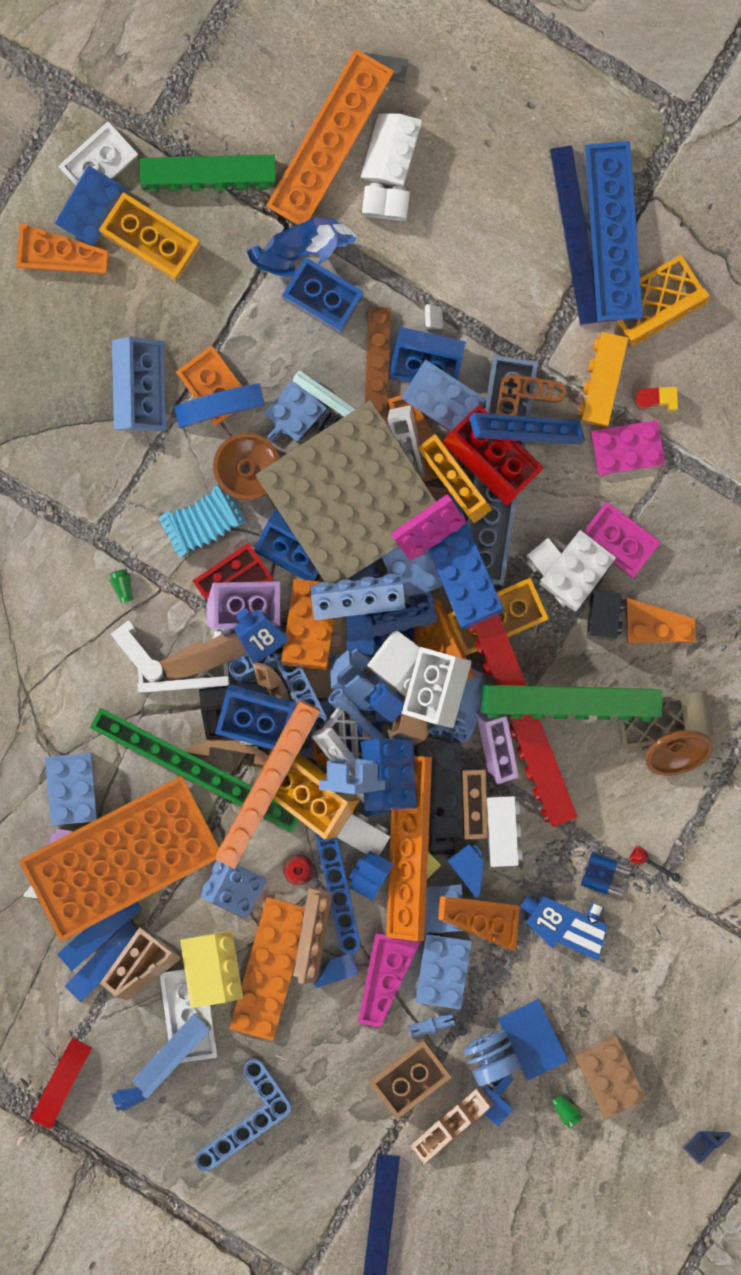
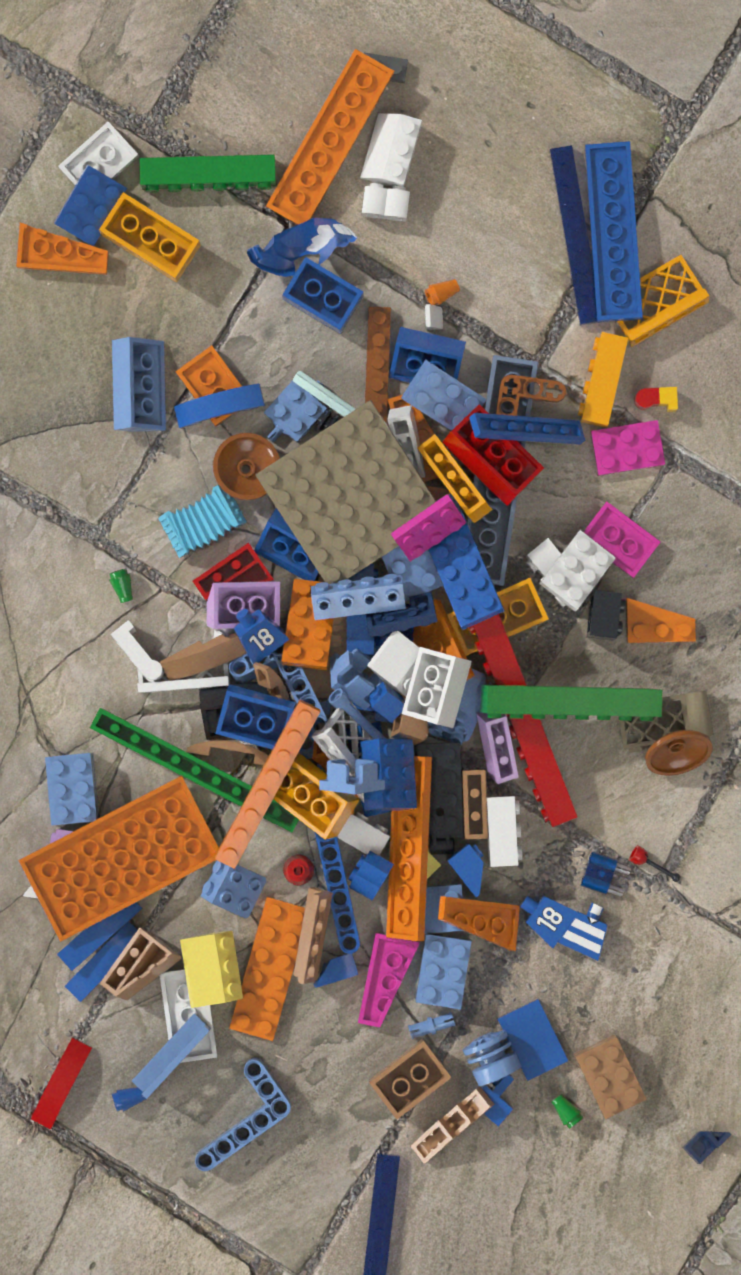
(440, 292): none -> orange cone

